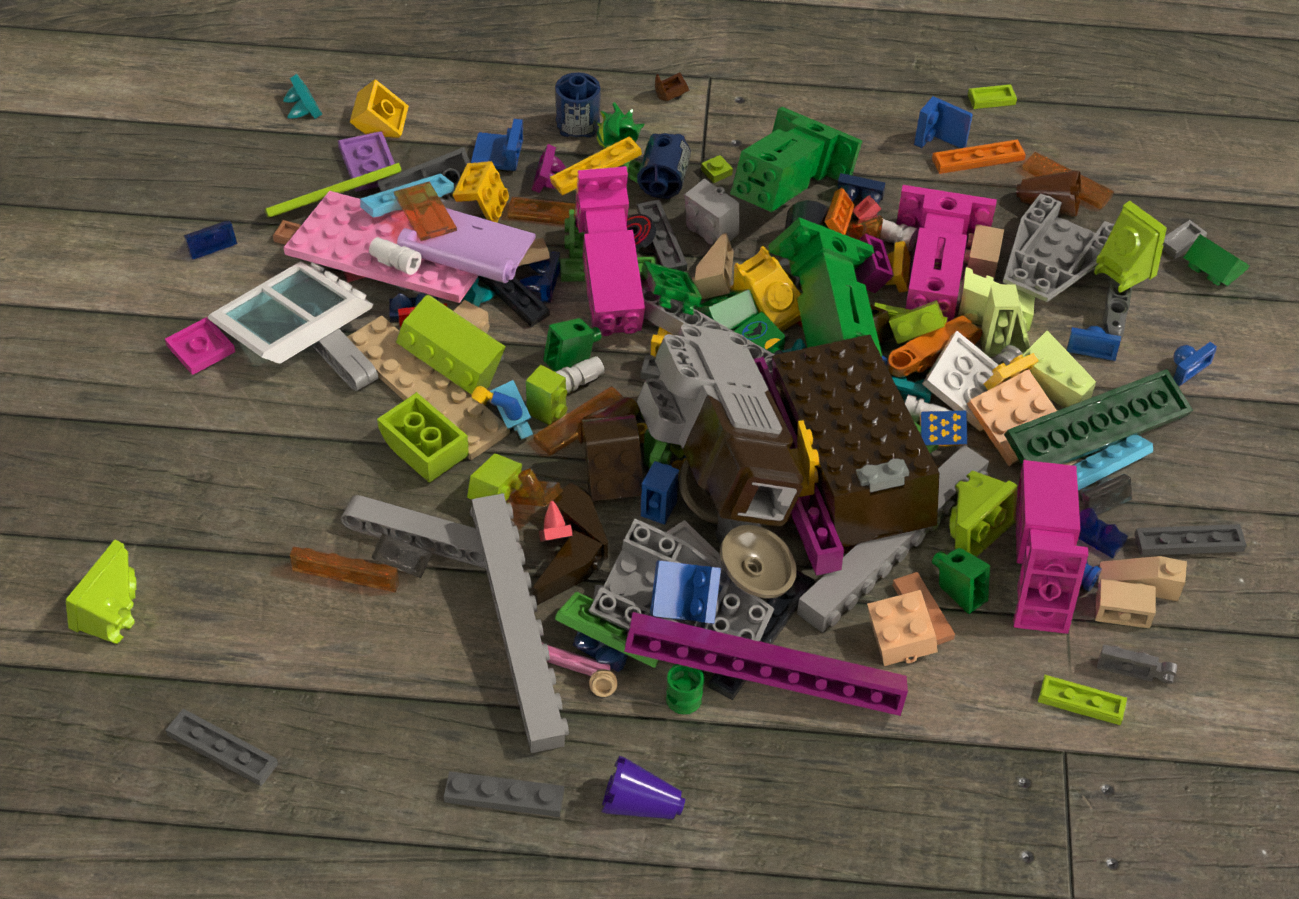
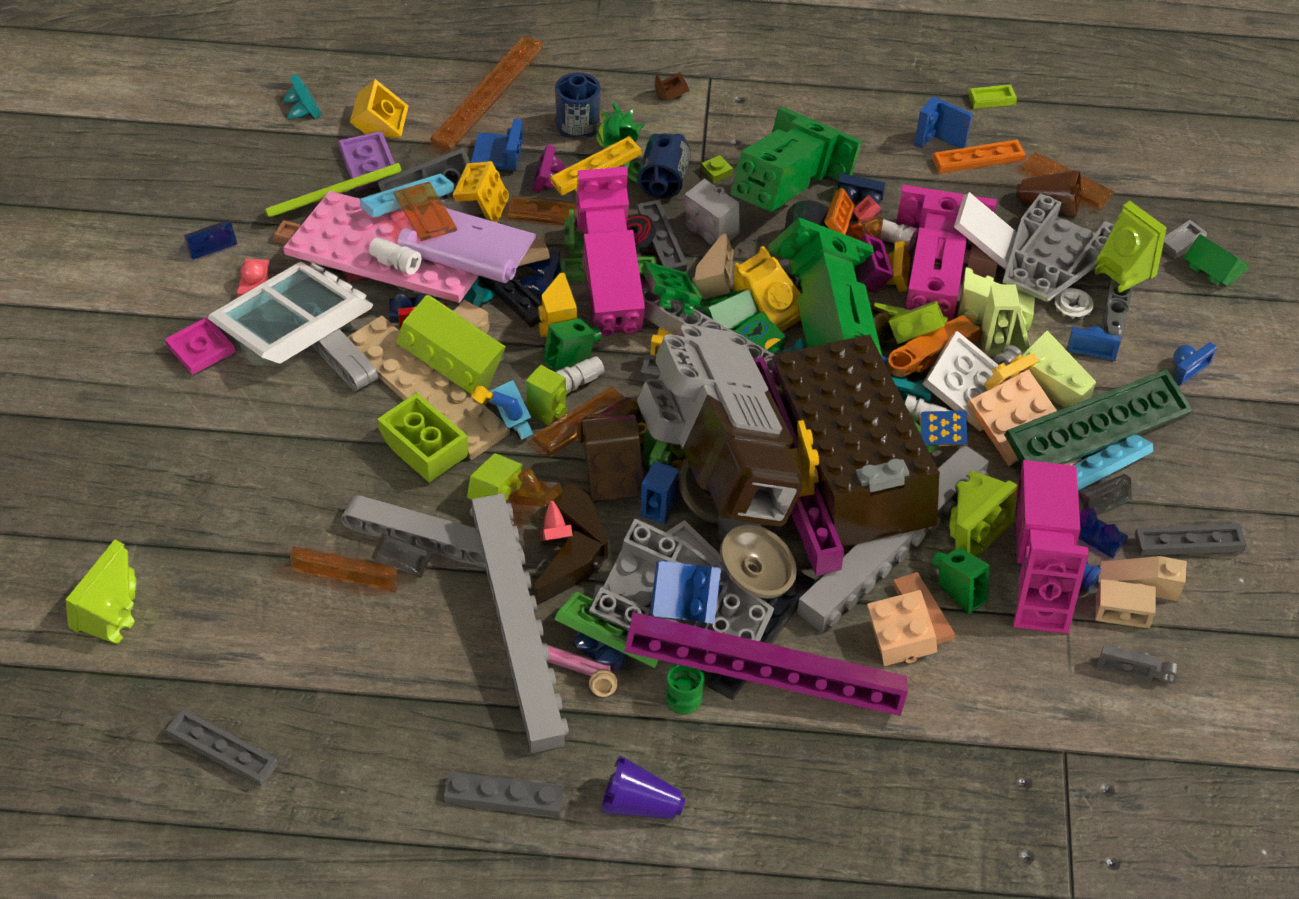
(253, 274): none -> coral tile
(486, 93): none -> clear orange plate
(557, 305): none -> yellow slope
(985, 229): none -> white tile
(1071, 296): none -> white gear
(1082, 700): lime tile -> none

